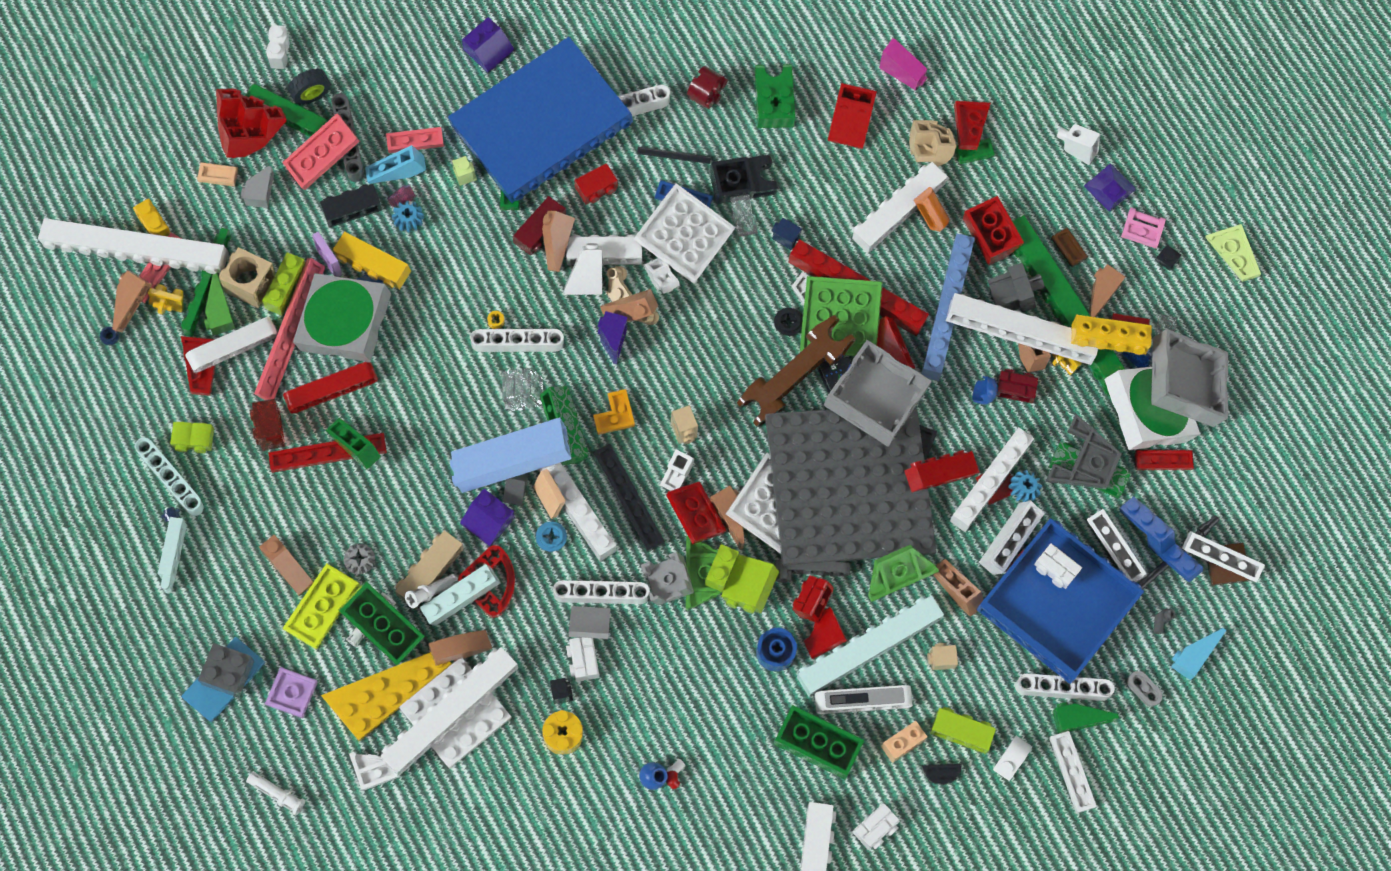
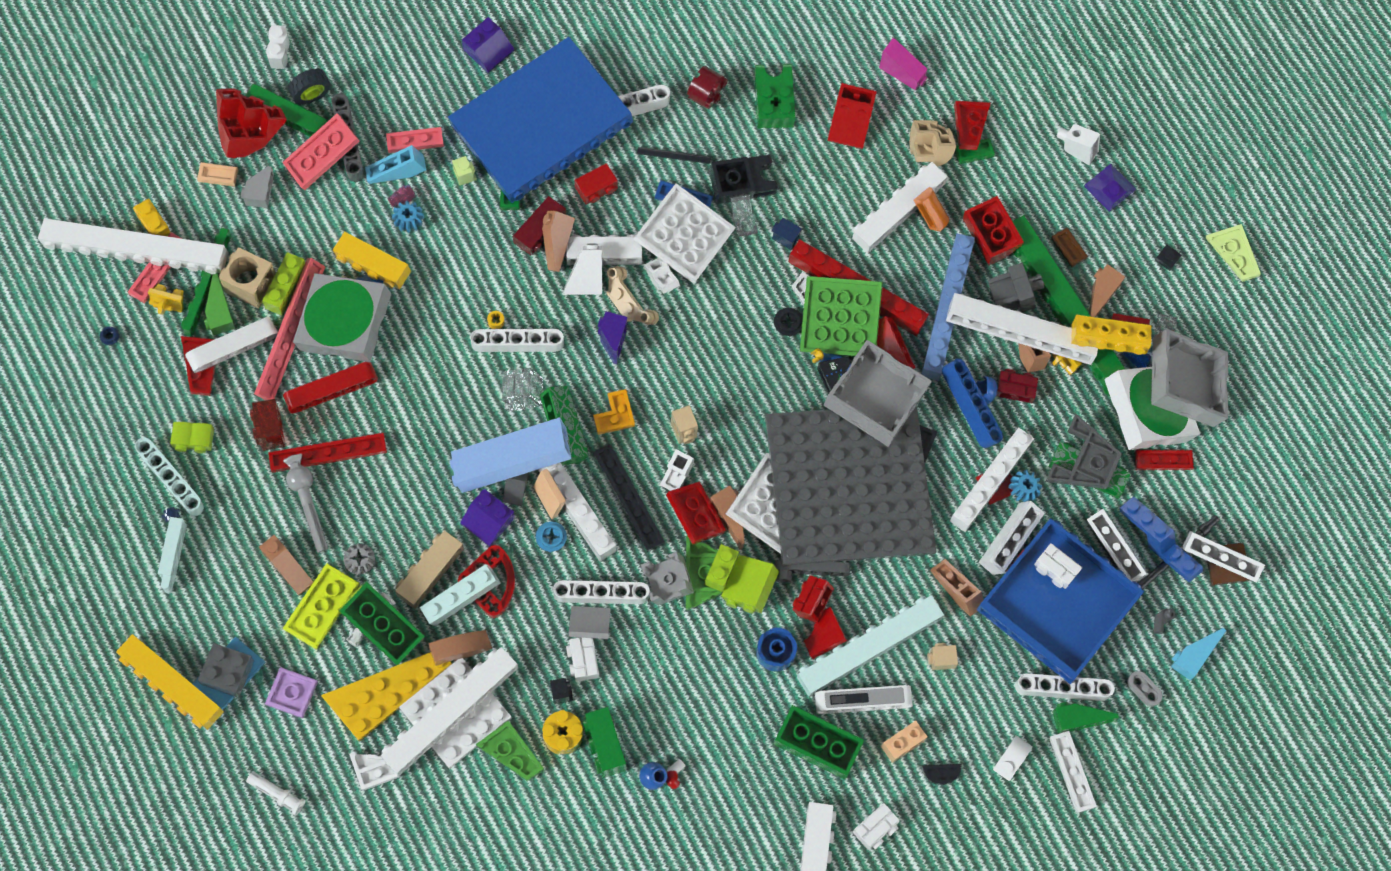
(129, 295): nougat slope -> none
(170, 682): none -> yellow brick
(300, 480): none -> light grey piece
(326, 254): lavender tile -> none
(350, 205): black brick -> none
(353, 443): green slope -> none
(425, 592): white pin -> none
(511, 751): none -> bright green wing
(604, 742): none -> green brick
(633, 306): nougat slope -> none
(821, 348): reddish brown piece -> none
(898, 571): bright green wing -> none
(941, 471): red brick -> none
(963, 730): lime brick -> none
(972, 403): none -> blue beam
(1142, 232): bright pink plate -> none

